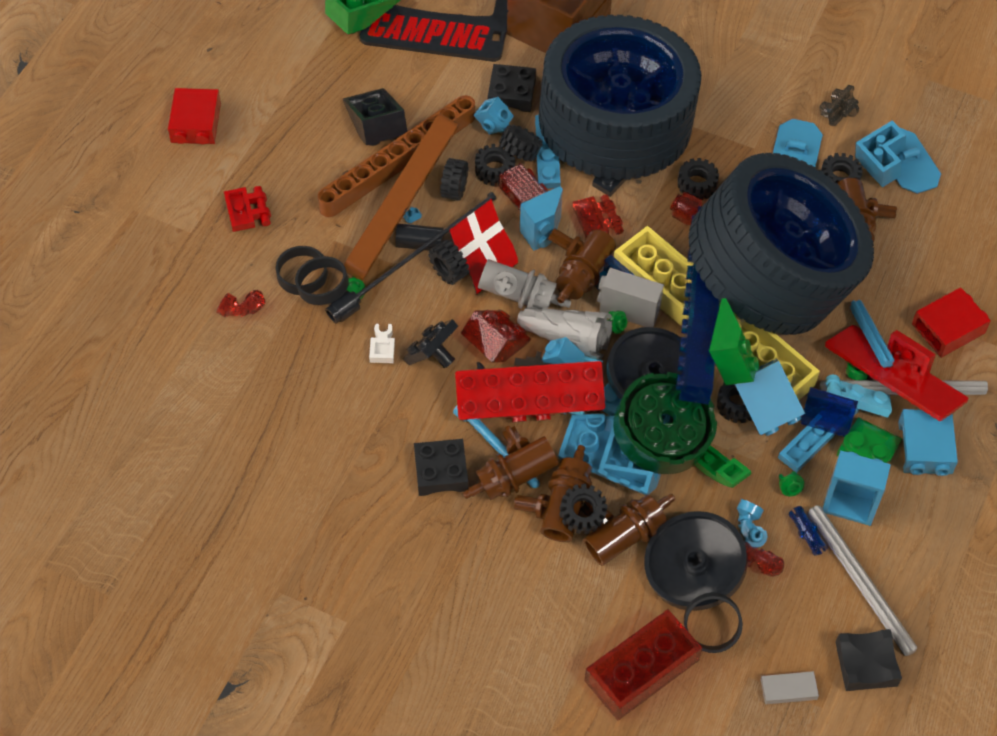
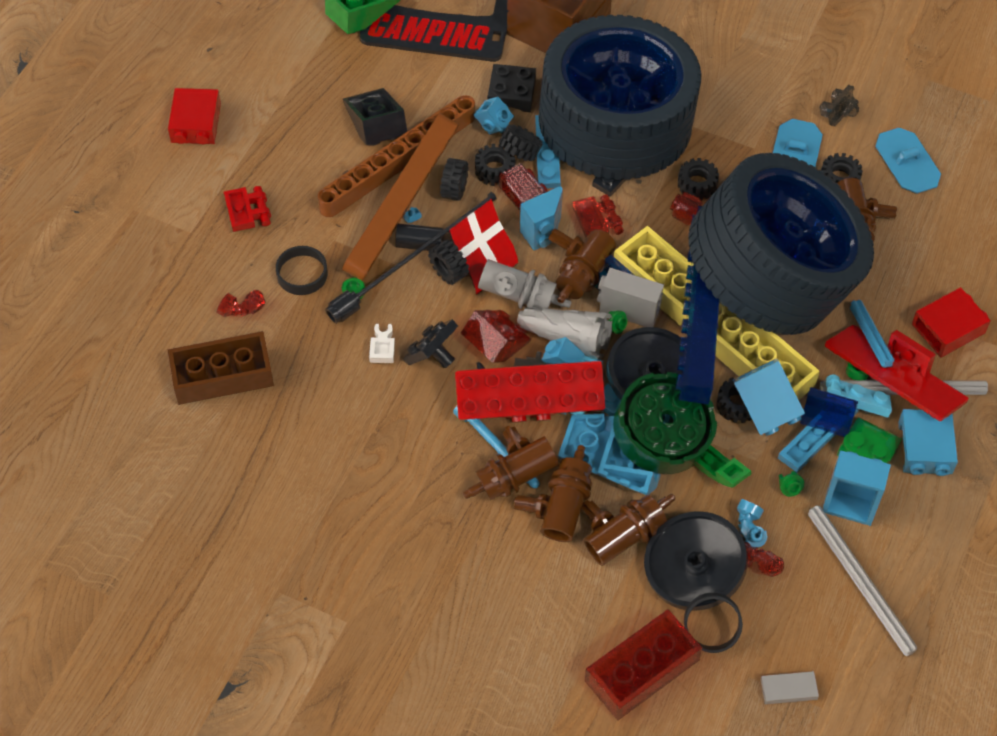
(220, 367): none -> reddish brown brick
(317, 263): black tyre -> none
(441, 466): black brick -> none
(583, 523): black tyre -> none
(731, 349): green slope -> none
(808, 530): clear blue pin -> none
(868, 660): black brick -> none
(879, 153): dark azure brick -> none

